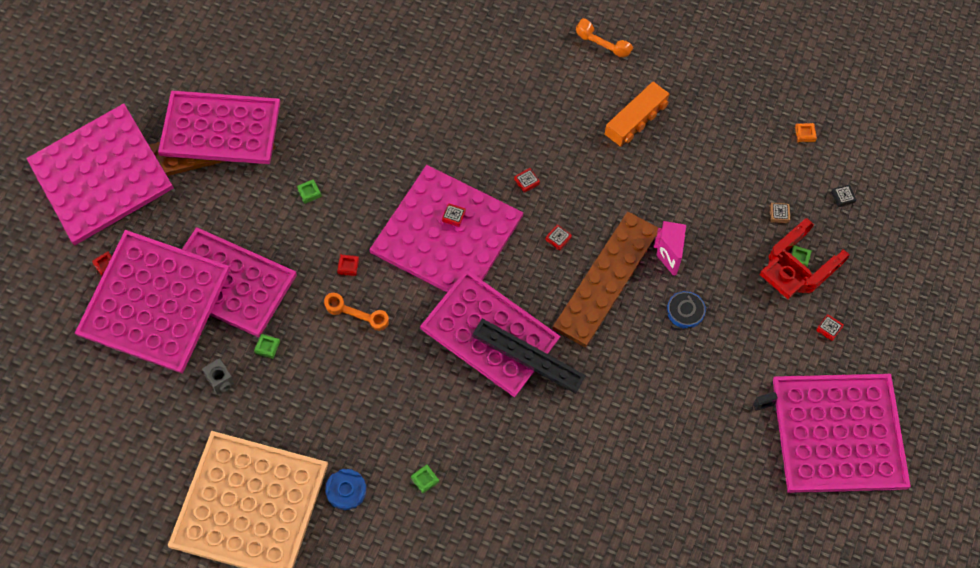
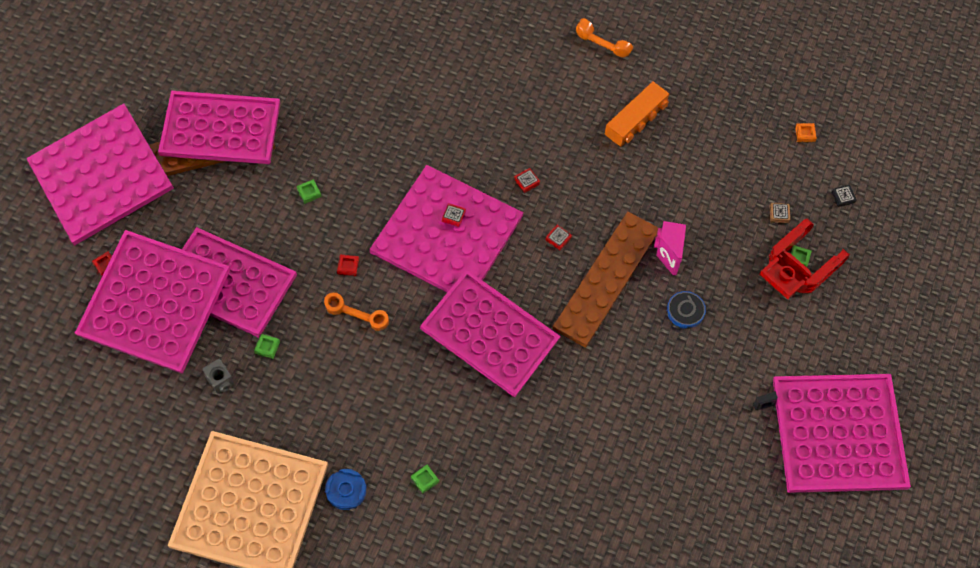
(528, 355): black plate -> none
(829, 327): tile -> none

